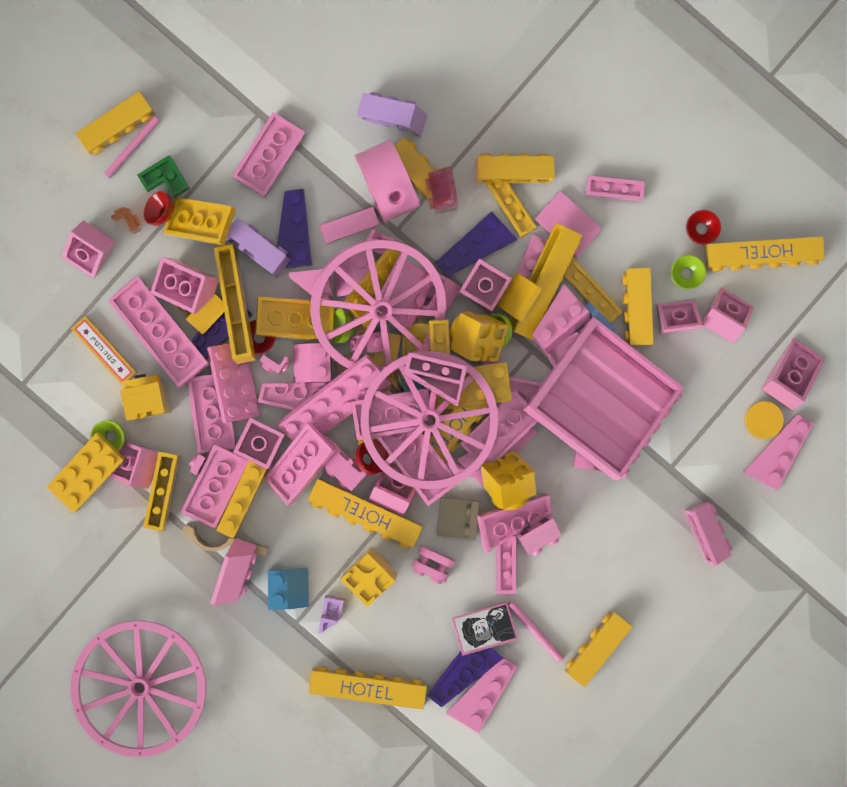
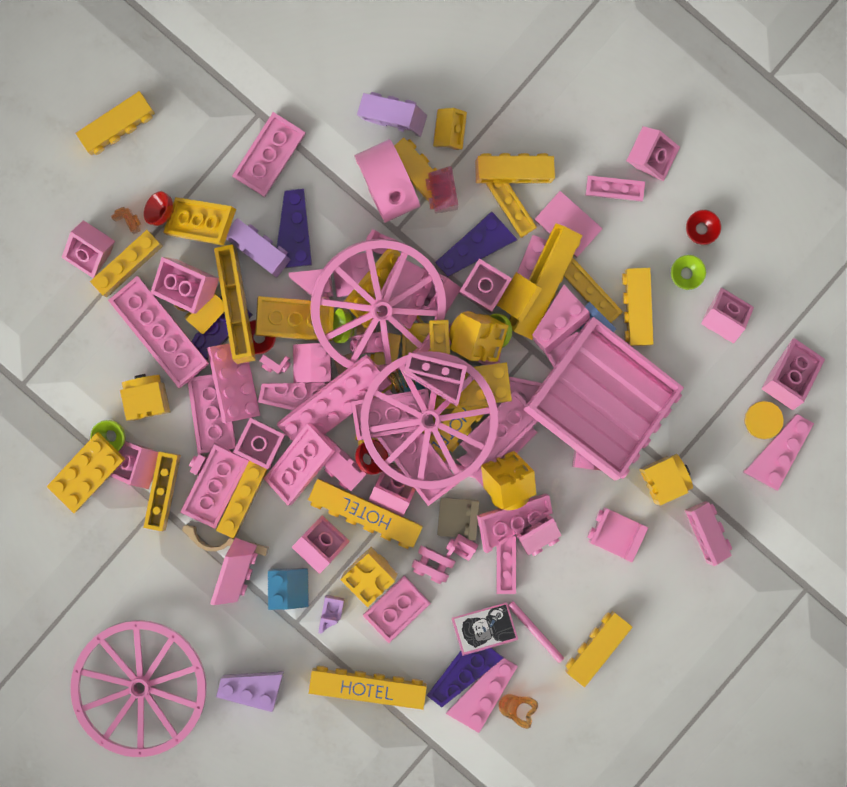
(103, 350): tile -> none
(126, 263): none -> yellow brick
(131, 147): bright pink bar -> none
(164, 172): green plate -> none
(253, 690): none -> lavender wedge
(320, 544): none -> bright pink slope
(349, 225): bright pink tile -> none
(396, 609): none -> bright pink tile
(450, 128): none -> yellow panel
(462, 547): none -> bright pink bracket
(508, 707): none -> clear orange piece
(617, 534): none -> bright pink panel
(653, 153): none -> bright pink slope
(667, 479): none -> yellow piece
(678, 316): bright pink slope -> none
(764, 252): yellow brick -> none

